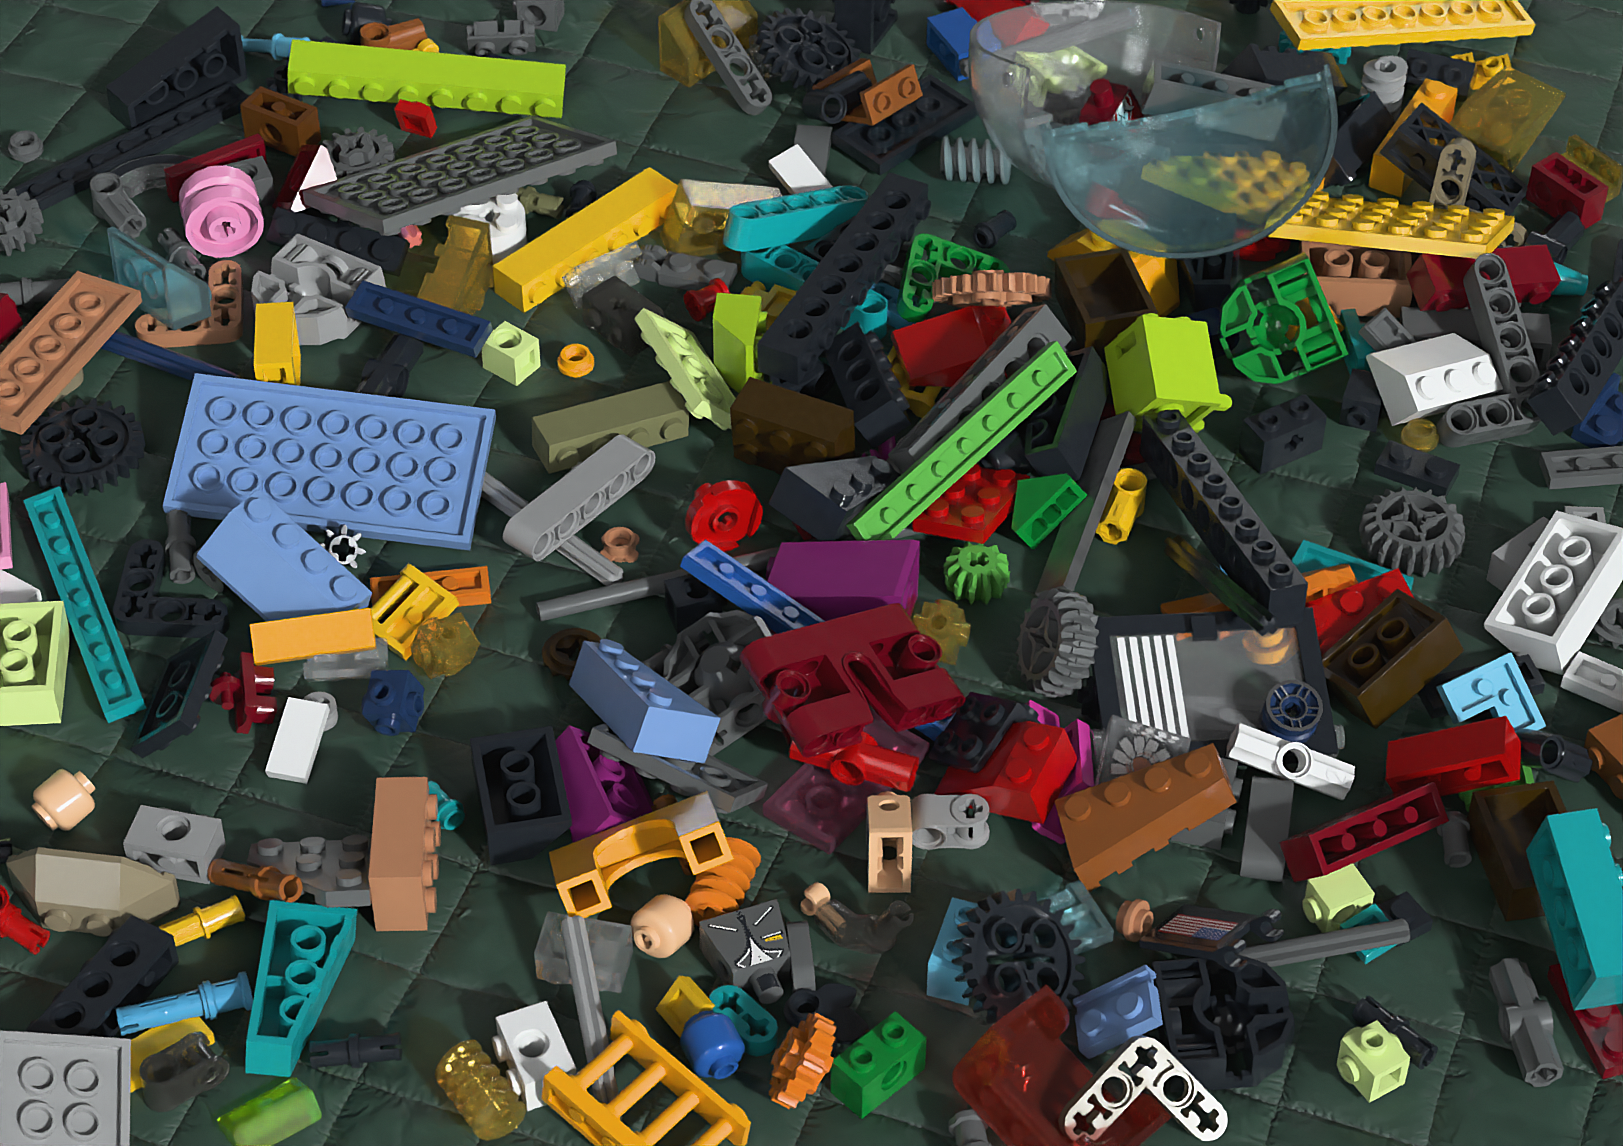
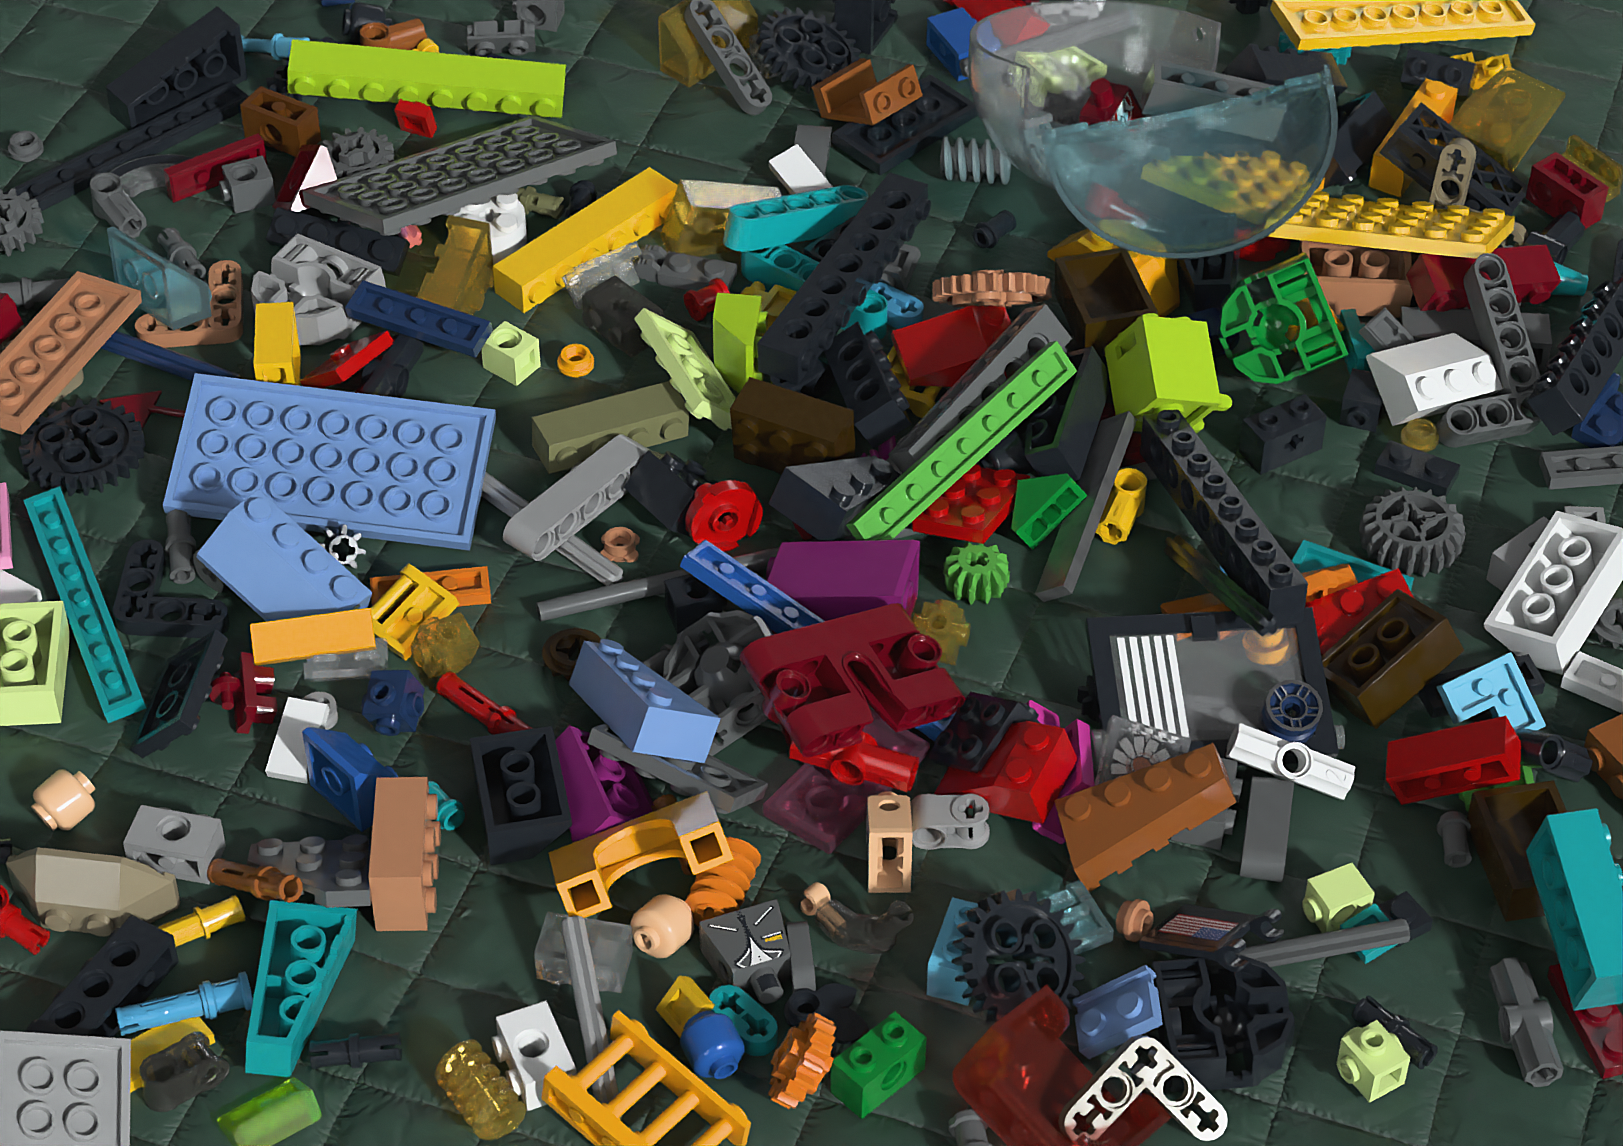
(143, 405): none -> dark red piece
(221, 211): bright pink wheel -> none
(344, 773): none -> blue slope
(347, 360): none -> red plate
(475, 703): none -> red pin
(667, 487): none -> black slope
(837, 98): black piece -> none
(937, 264): green beam -> none
(1057, 643): dark grey gear -> none
(1363, 832): dark red brick -> none
(1387, 79): light grey piece -> none

